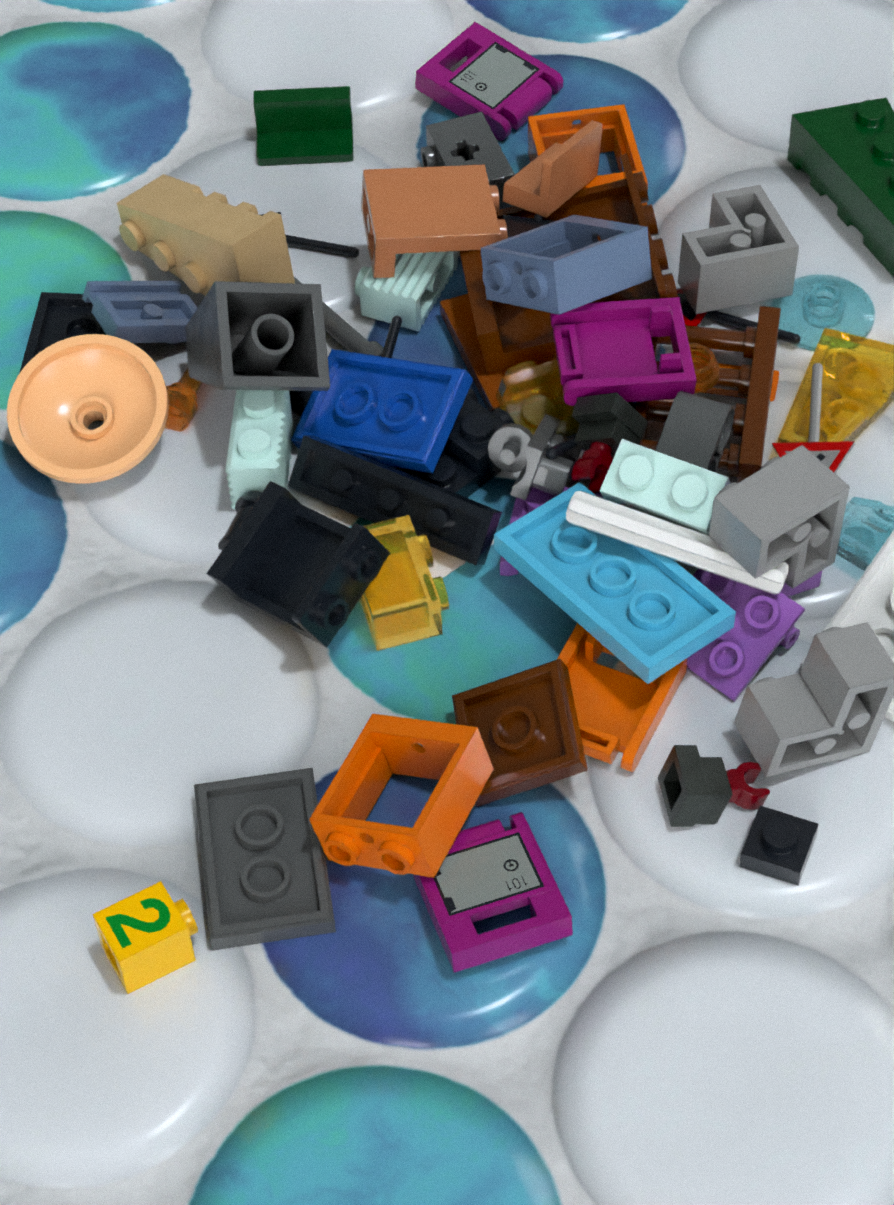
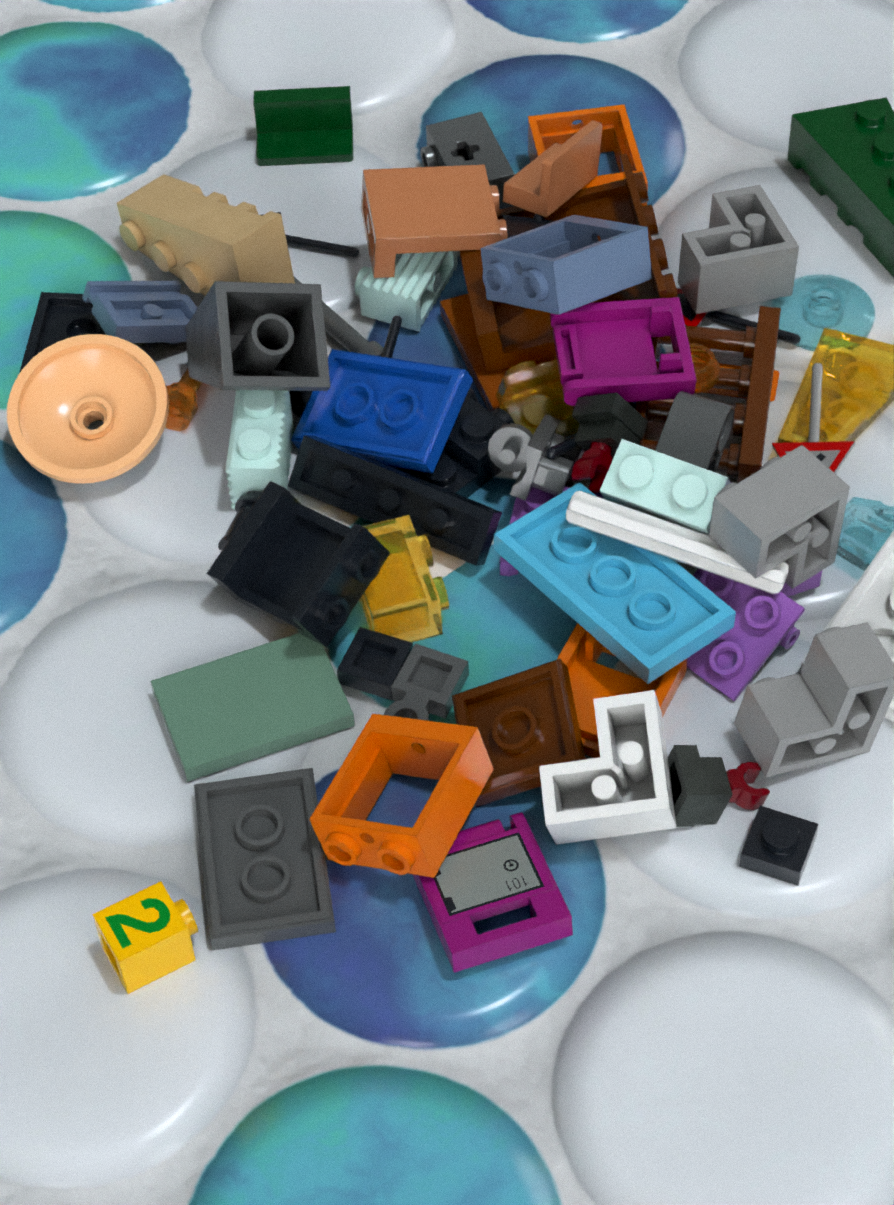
(251, 704): none -> sand green tile
(373, 662): none -> black plate
(427, 684): none -> dark grey plate
(494, 80): magenta container -> none
(624, 787): none -> white brick

